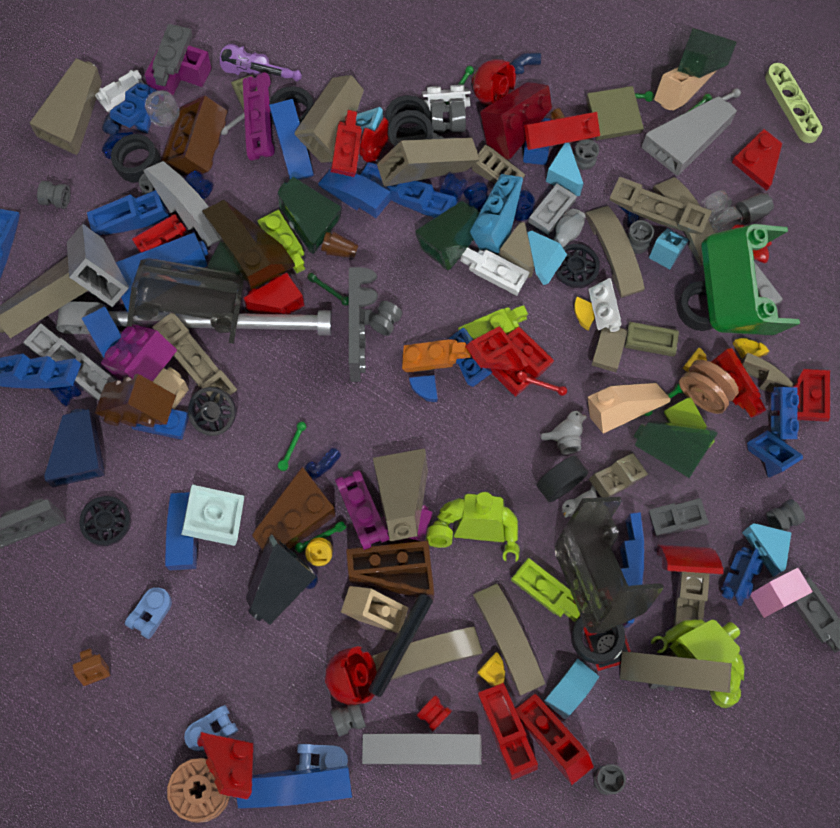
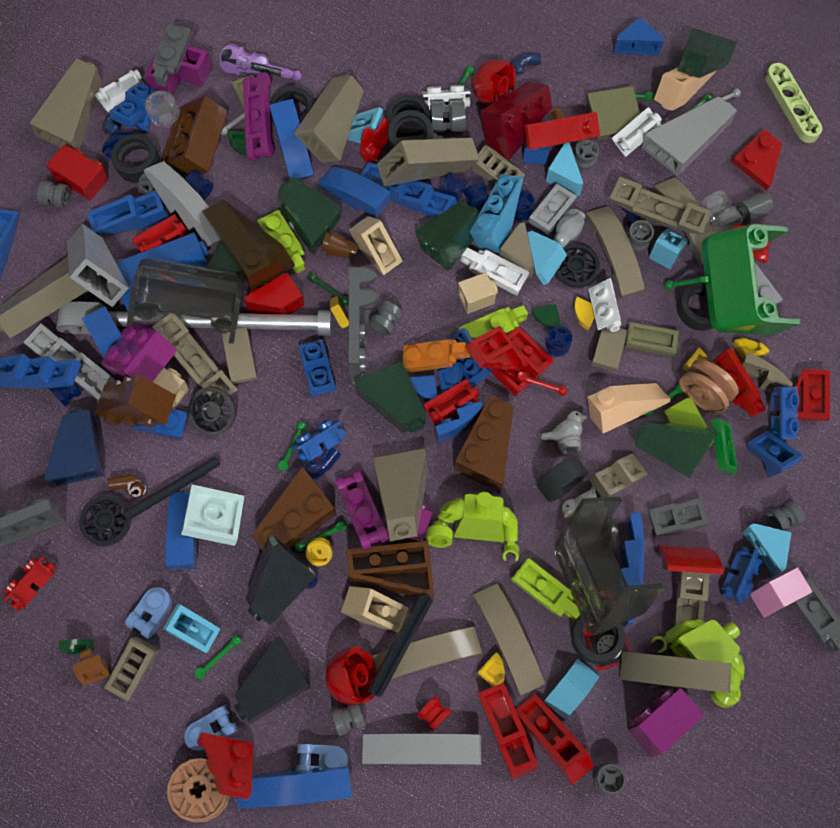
(34, 573): none -> red hinge
(75, 646): none -> dark green tile
(80, 173): none -> red brick
(123, 663): none -> dark tan slope
(128, 482): none -> reddish brown arm
(171, 488): none -> black bar
(191, 628): none -> medium azure slope
(200, 673): none -> green hinge
(238, 141): none -> dark green tile
(239, 357): none -> dark tan slope
(270, 683): none -> black slope
(309, 443): none -> blue hinge
(317, 368): none -> blue slope
(339, 311): none -> yellow tile
(346, 146): red hinge -> none
(376, 244): none -> tan slope
(393, 397): none -> clear green slope
(447, 403): none -> red hinge
(450, 376): none -> blue tile
(465, 417): none -> blue slope
(477, 292): none -> tan brick
(487, 445): none -> reddish brown wedge
(547, 315): none -> dark green tile
(559, 335): none -> clear blue wheel
(634, 133): none -> white hinge
(639, 40): none -> blue slope
(666, 722): none -> magenta brick
(670, 284): none -> green hinge
(724, 447): none -> green tile

